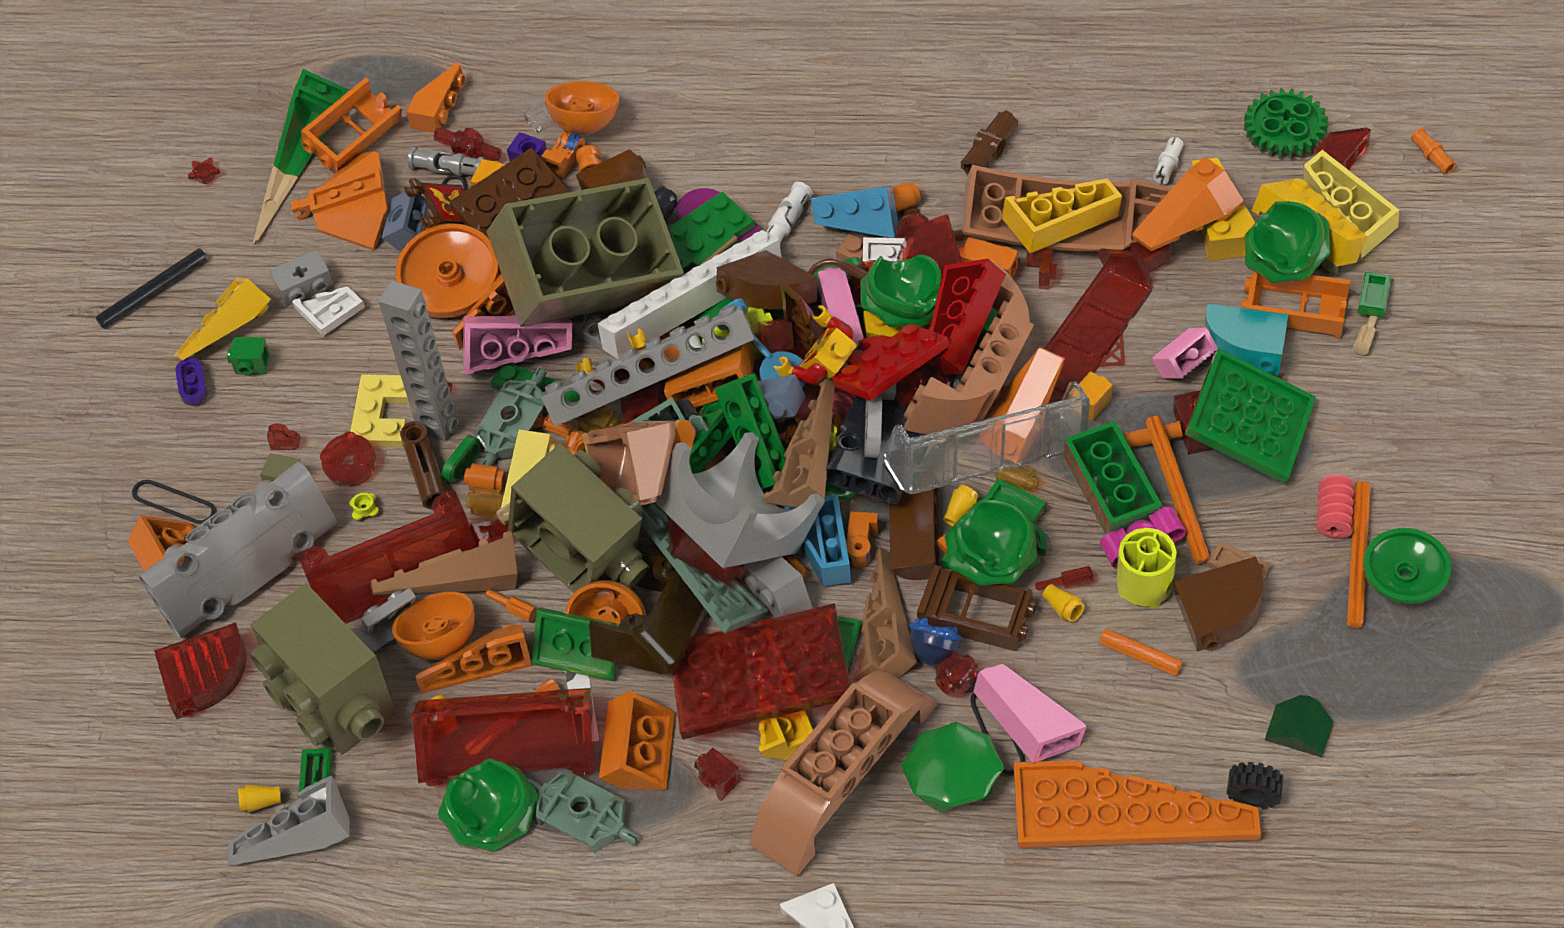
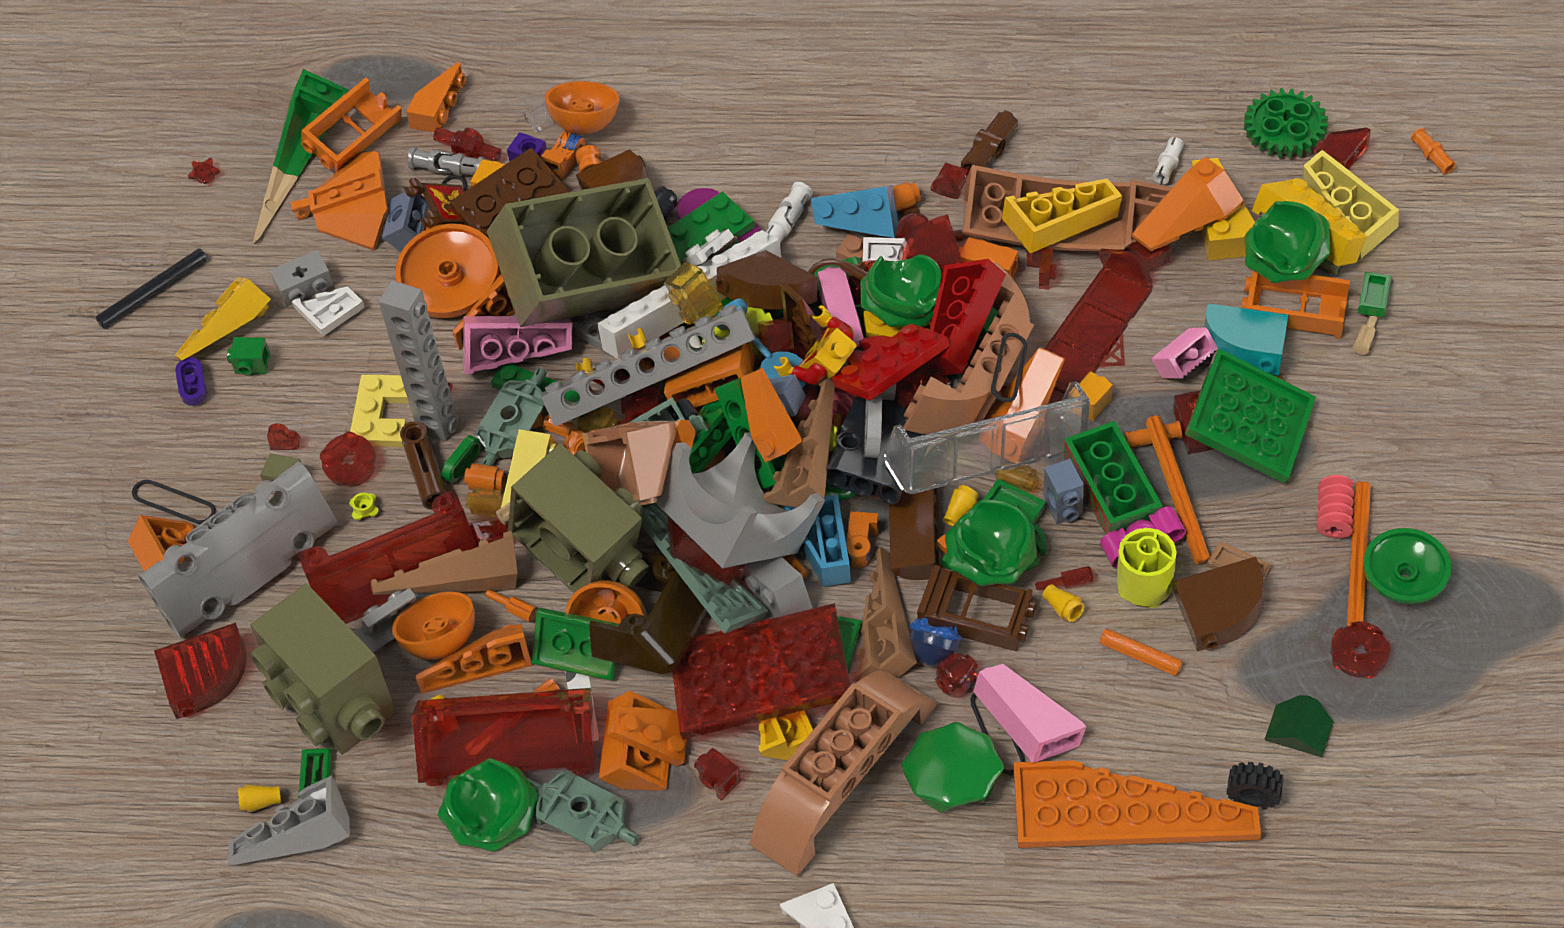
(649, 731): none -> orange wing
(692, 293): none -> clear yellow brick
(715, 241): none -> white wing
(767, 417): none -> orange slope
(950, 181): none -> clear red tile
(1019, 370): none -> black piece
(1063, 491): none -> sand blue brick
(1357, 664): none -> clear red plate

